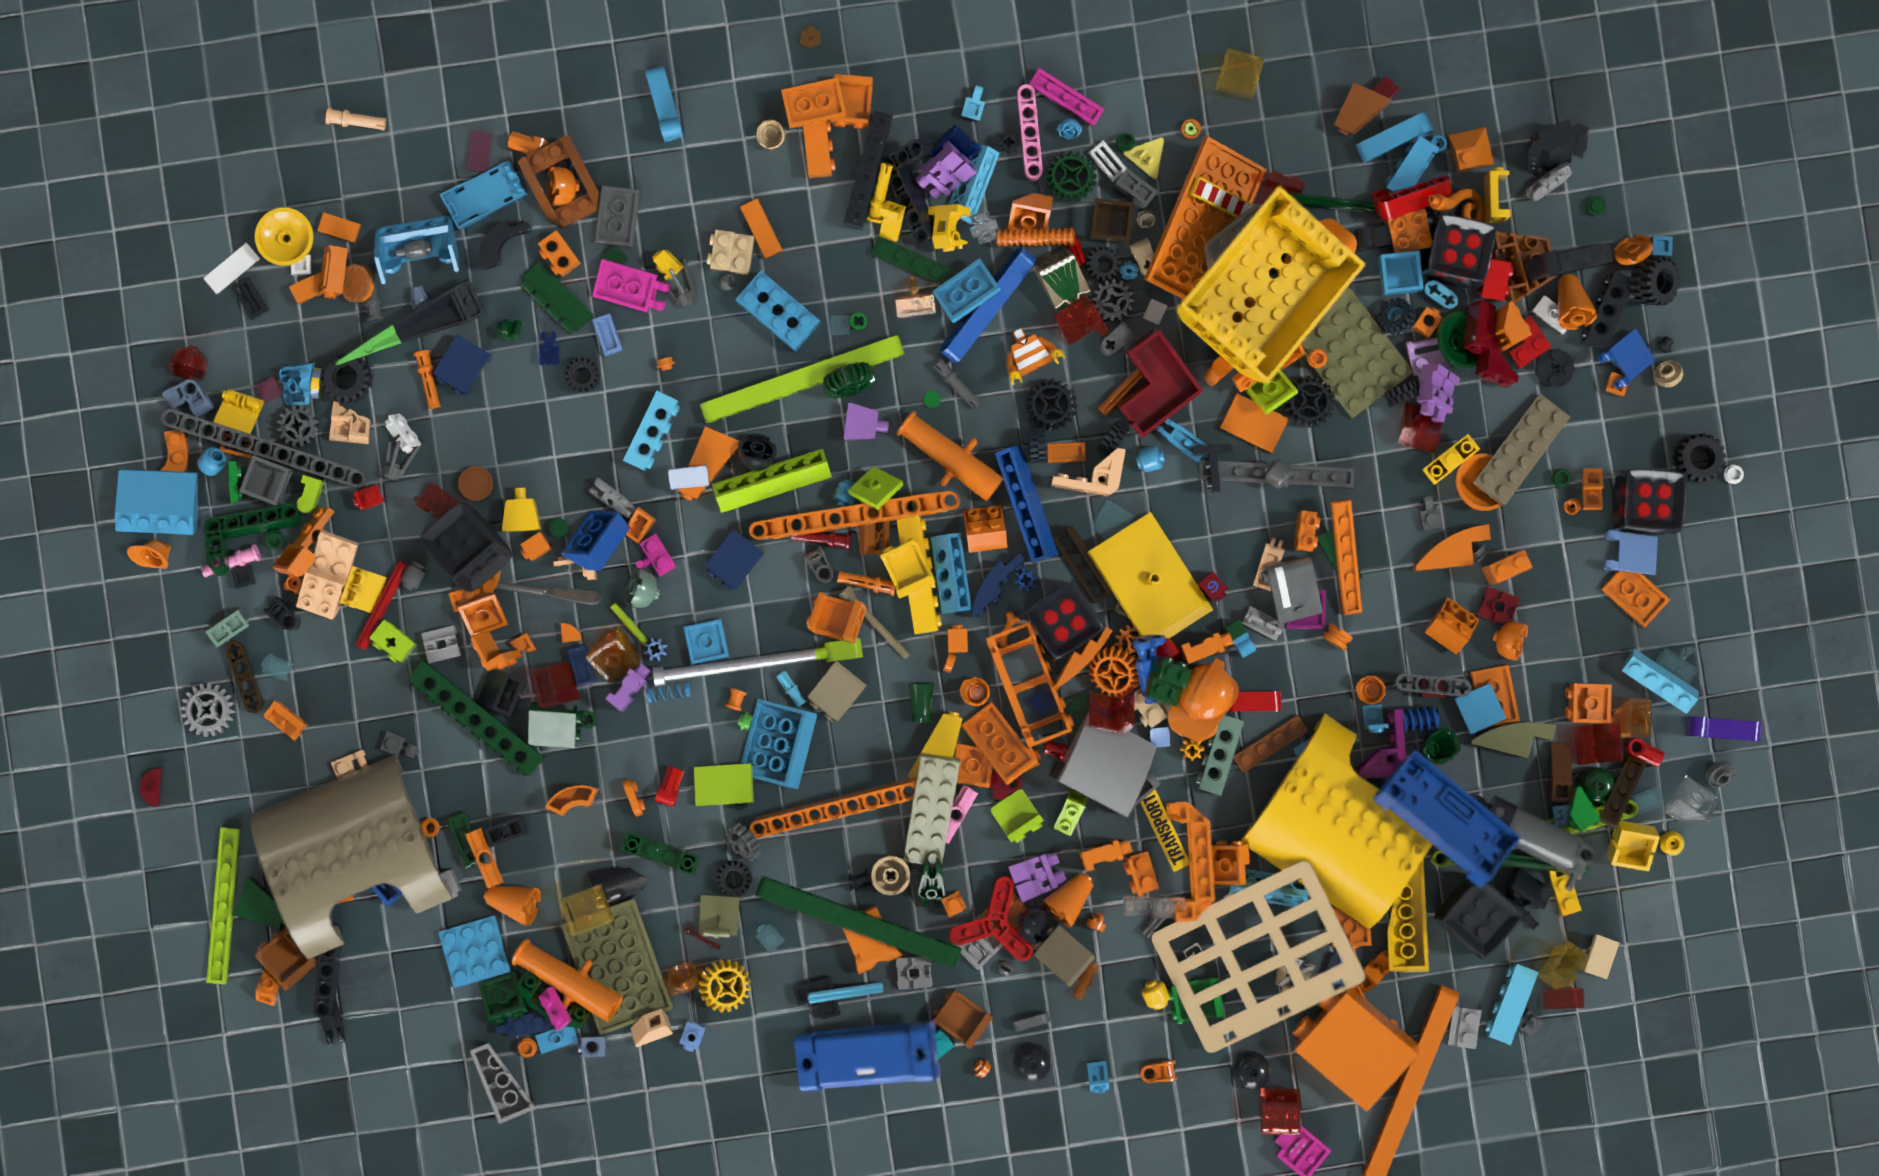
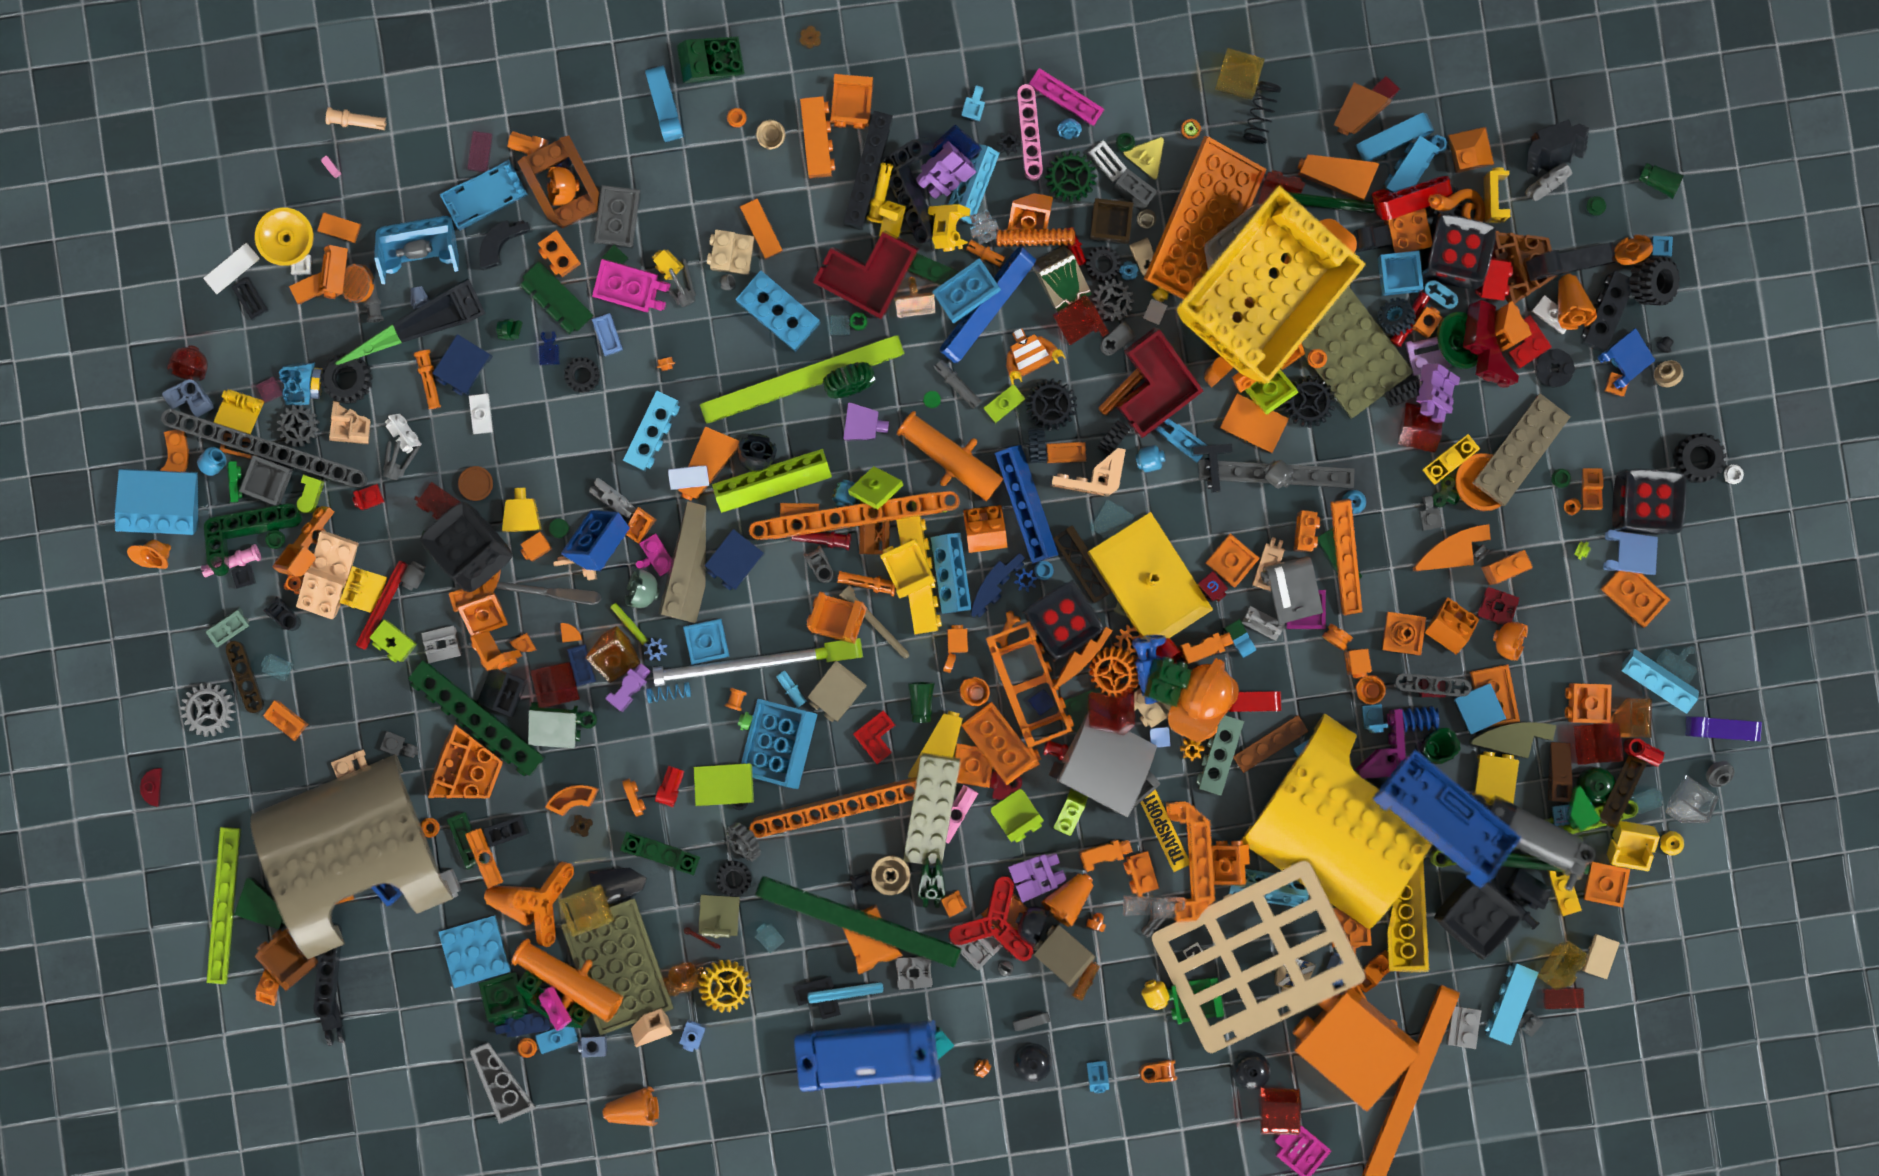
(330, 166): none -> bright pink tile
(464, 768): none -> orange wedge
(481, 414): none -> white plate
(542, 902): none -> orange piece
(586, 826): none -> dark brown plate
(633, 1109): none -> orange cone
(687, 569): none -> dark tan wedge
(710, 59): none -> dark green slope
(736, 117): none -> orange plate
(788, 509): none -> orange tile
(813, 103): orange plate -> none
(869, 284): none -> dark red piece
(870, 736): none -> red plate
(961, 1018): dark orange panel -> none
(985, 253): none -> orange pin
(1004, 403): none -> lime plate
(1043, 570): none -> dark azure plate
(1160, 294): none -> yellow hinge
(1219, 197): tile -> none
(1232, 560): none -> orange plate
(1254, 137): none -> black piece
(1339, 174): none -> orange slope
(1357, 663): none -> orange brick
(1358, 497): none -> dark azure plate
(1404, 633): none -> orange plate
(1418, 307): none -> red pin
(1447, 493): none -> dark green piece
(1496, 776): none -> yellow panel
(1582, 550): none -> lime plate
(1606, 884): none -> orange plate
(1661, 179): none -> dark green plant

